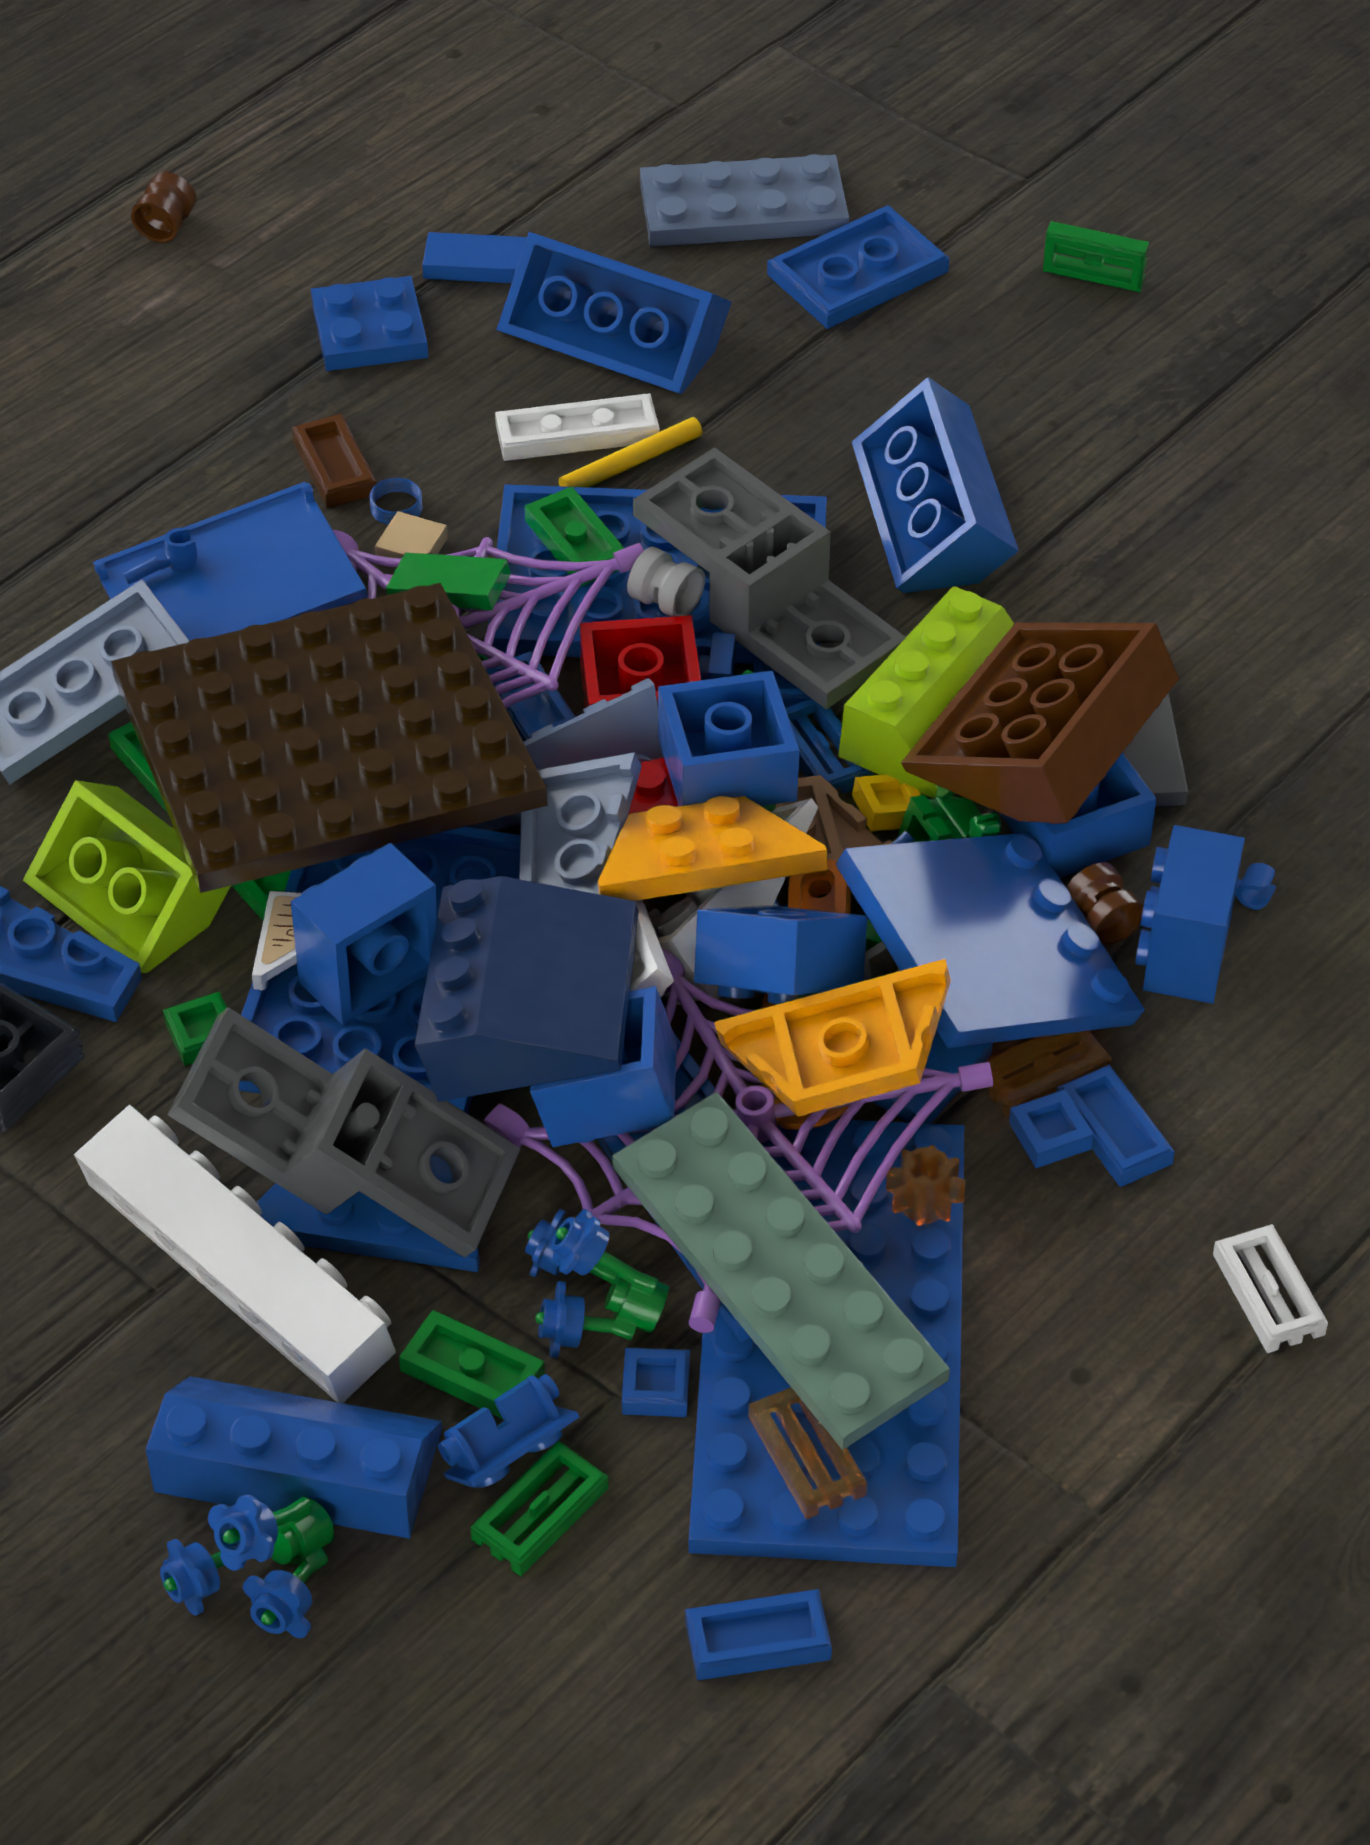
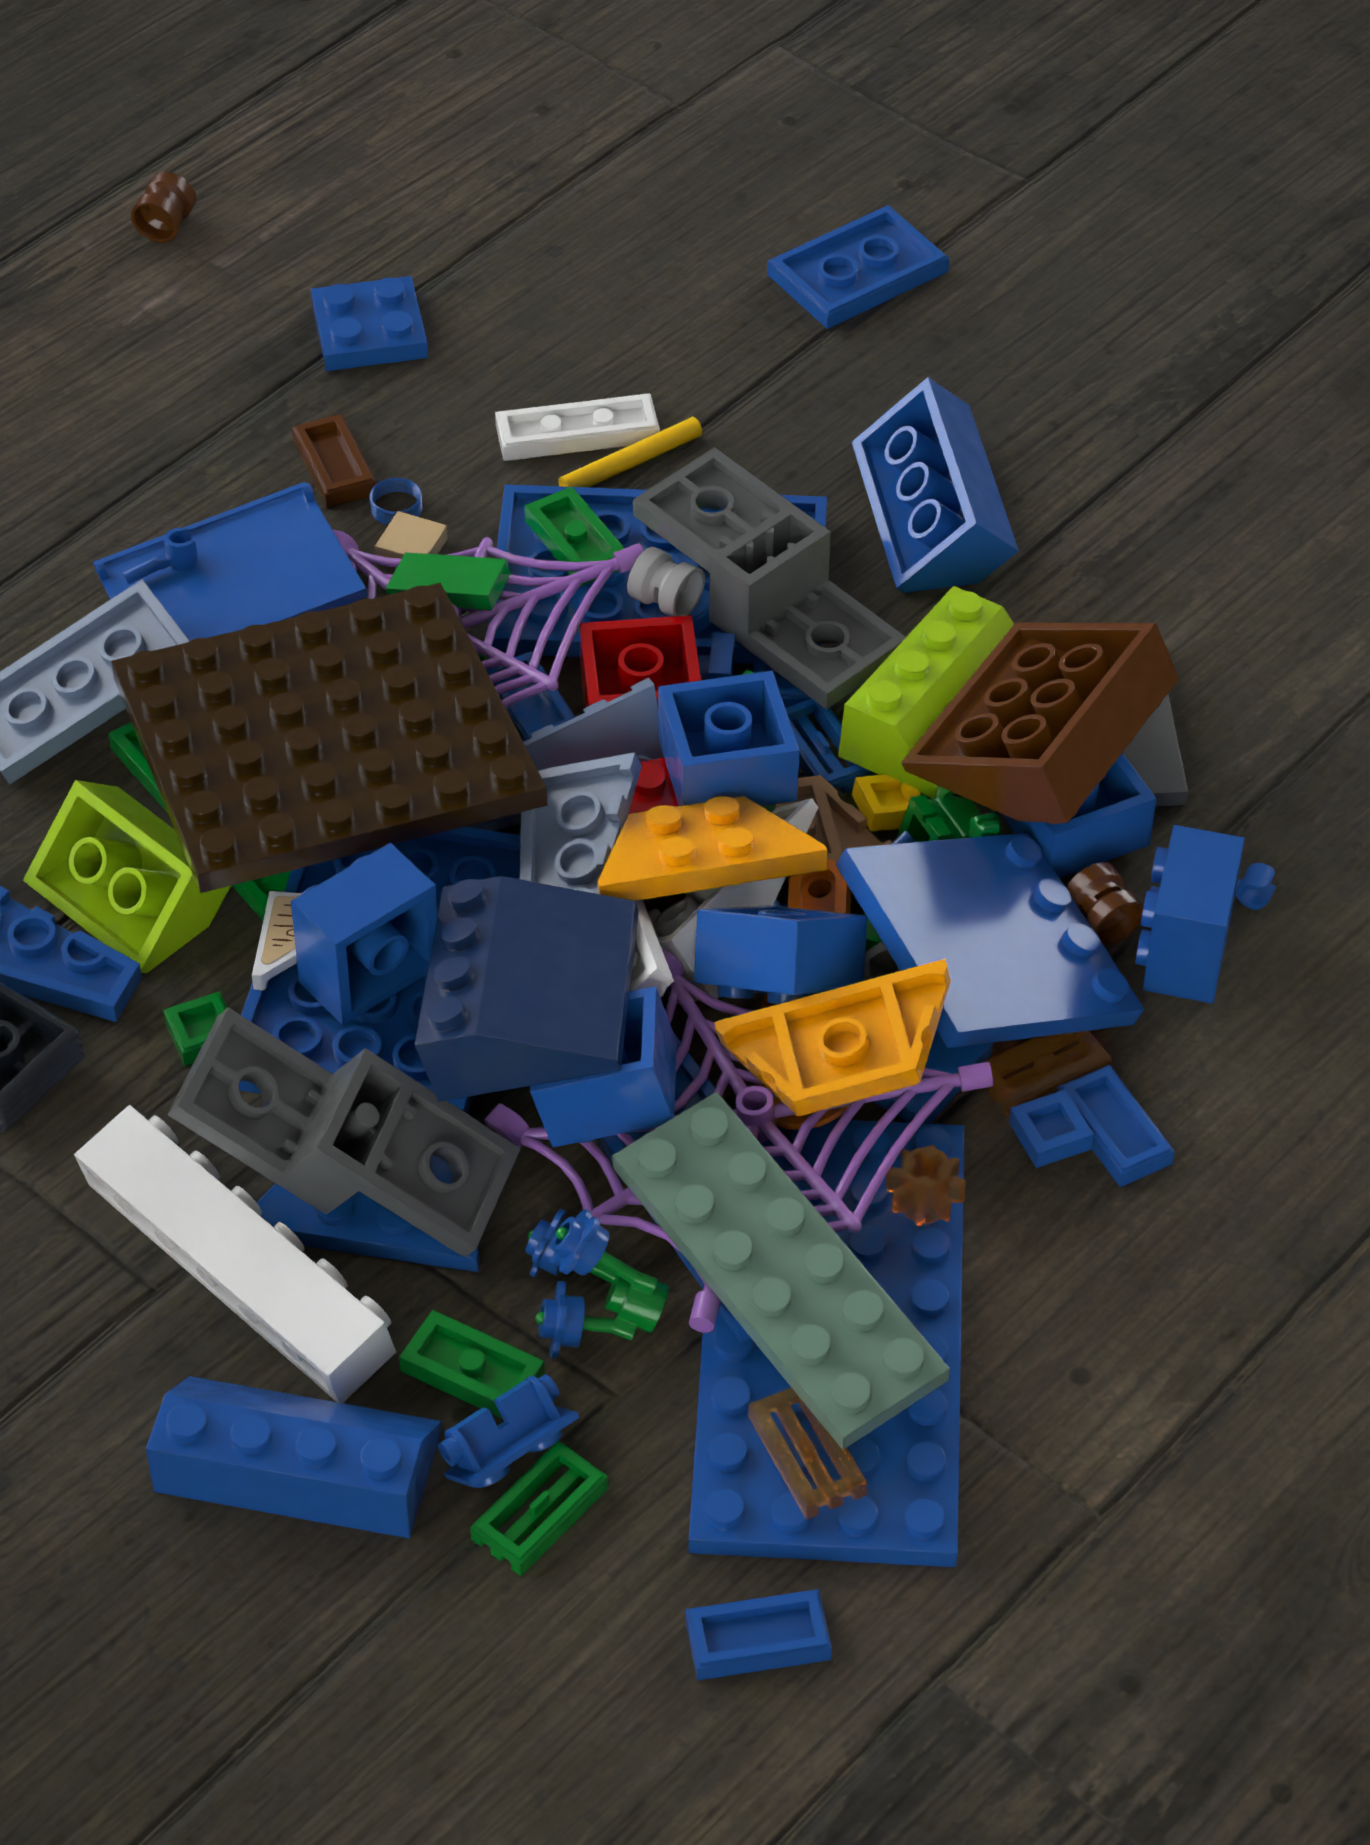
(255, 1532): blue plant -> none
(472, 257): blue tile -> none
(612, 314): blue slope -> none
(655, 1382): blue tile -> none
(743, 200): sand blue plate -> none
(1095, 249): green tile -> none
(1268, 1332): white tile -> none

